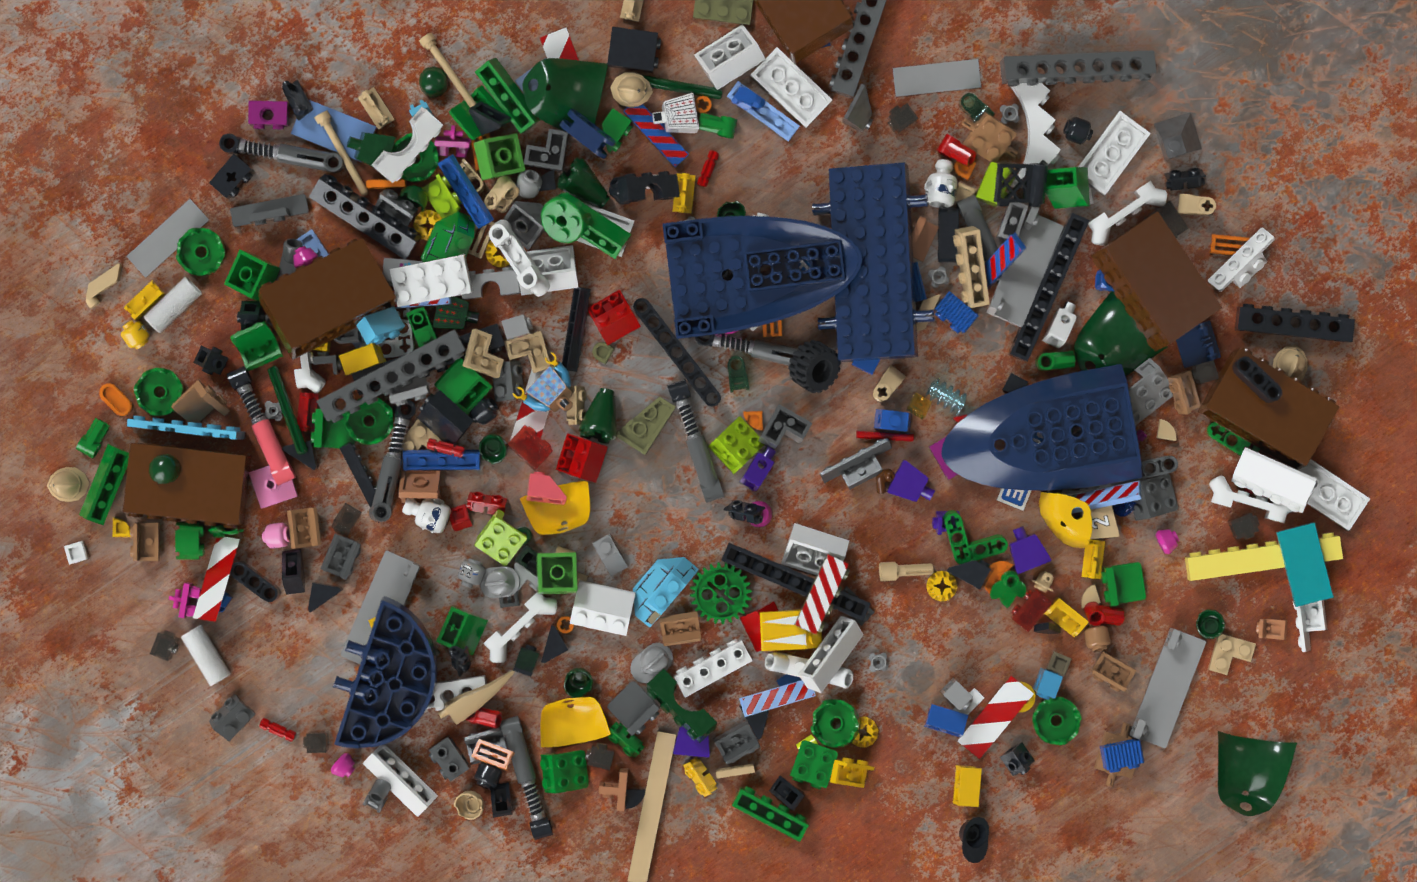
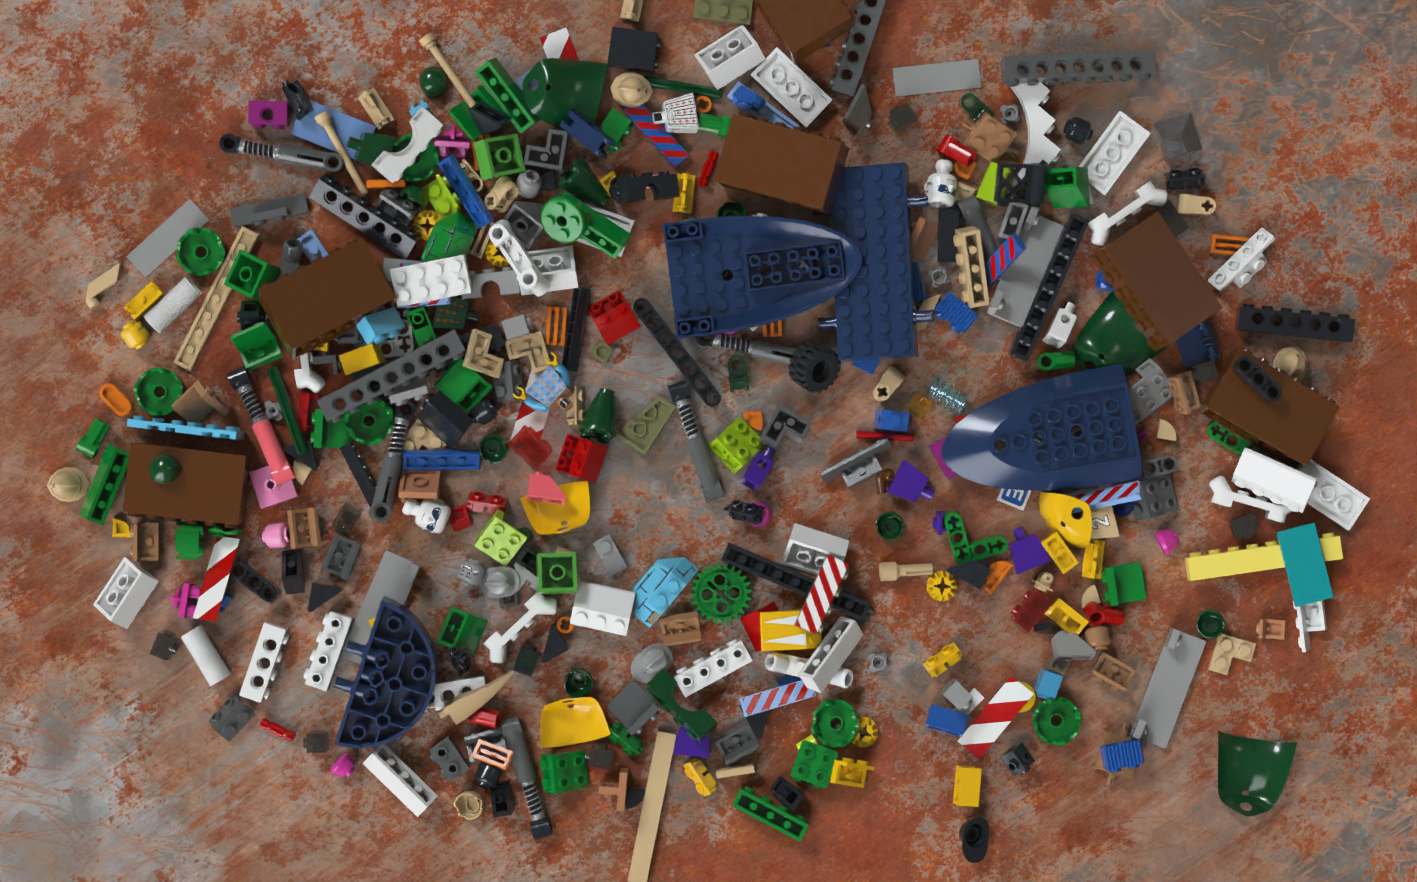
(76, 552): white tile -> none
(125, 593): none -> white slope
(211, 360): black brick -> none
(213, 303): none -> tan tile
(232, 166): black brick -> none
(250, 688): none -> white brick
(301, 471): none -> tan tile
(304, 256): dark pink cone -> none
(328, 651): none -> white brick
(378, 795): dark grey piece -> none
(446, 448): red axle -> none
(548, 329): none -> orange tile
(605, 181): none -> yellow tile
(781, 163): none -> reddish brown brick
(890, 525): none -> dark green hair
(949, 654): none -> yellow hinge
(1006, 590): green plate -> none
(1014, 383): black tile -> none
(1059, 552): none -> yellow hinge
(1070, 647): none -> light grey slope

